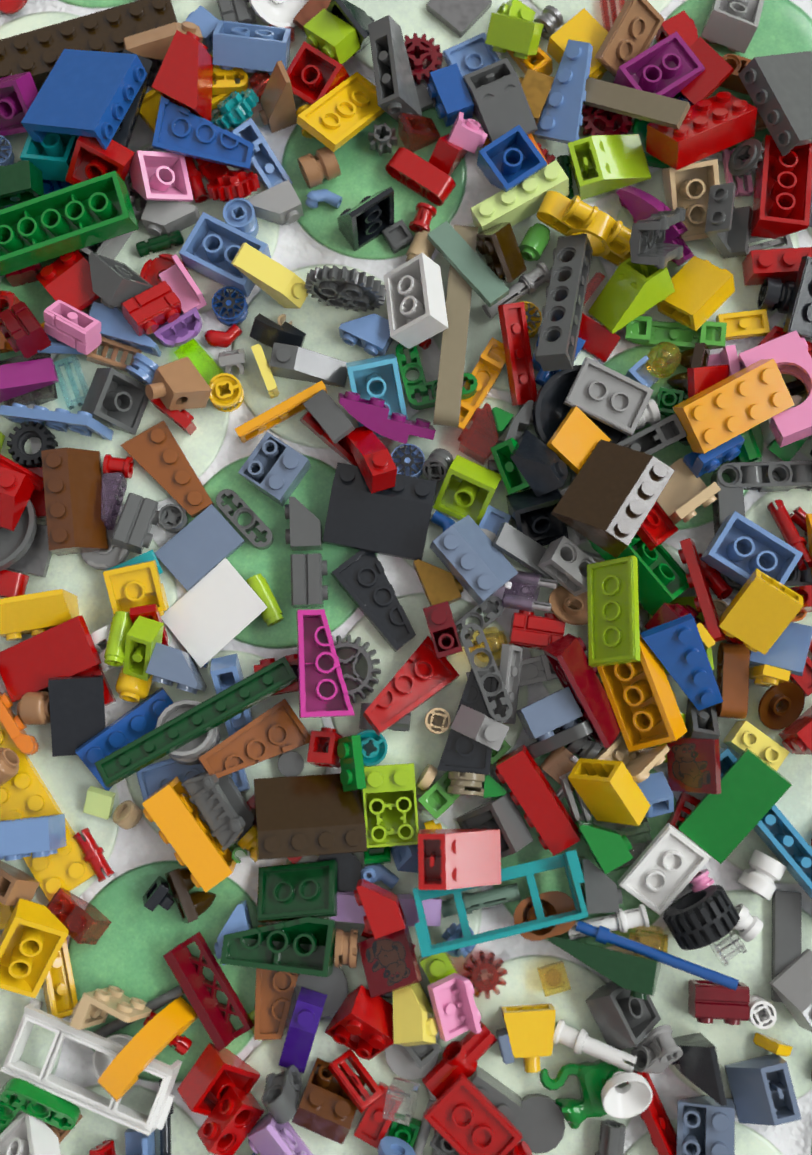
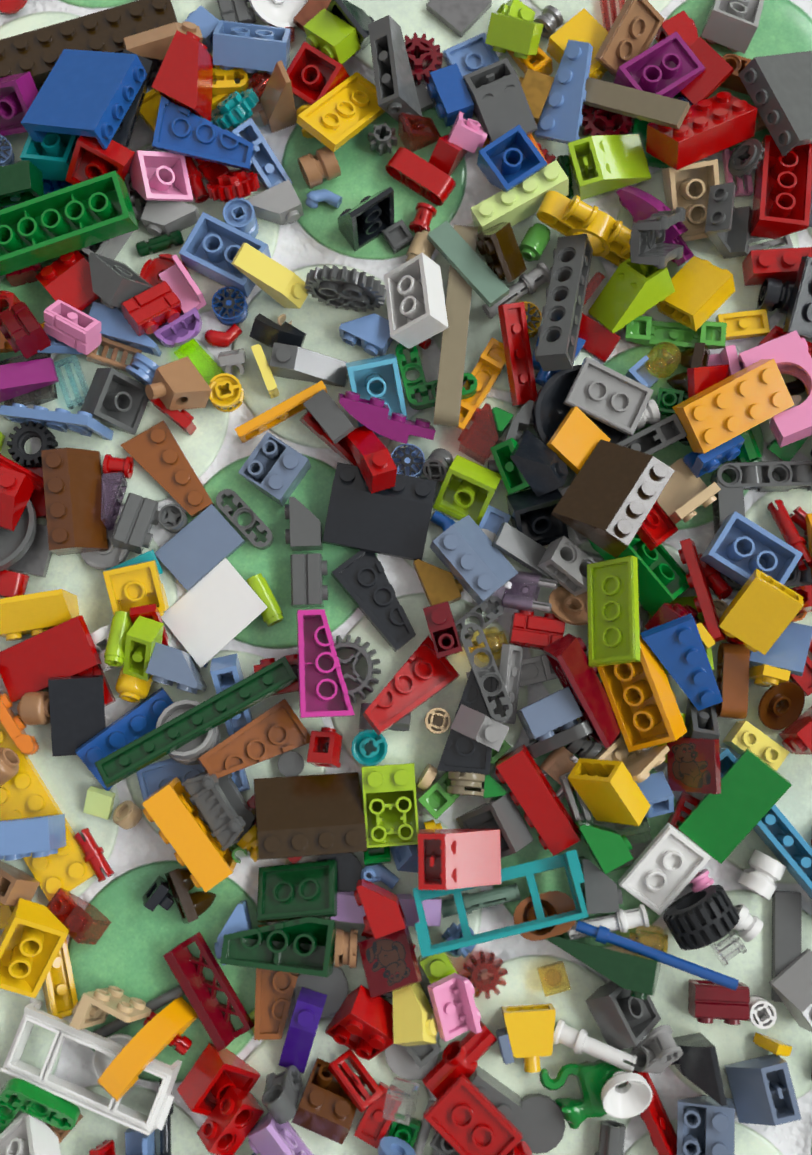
(351, 762): green plate -> none

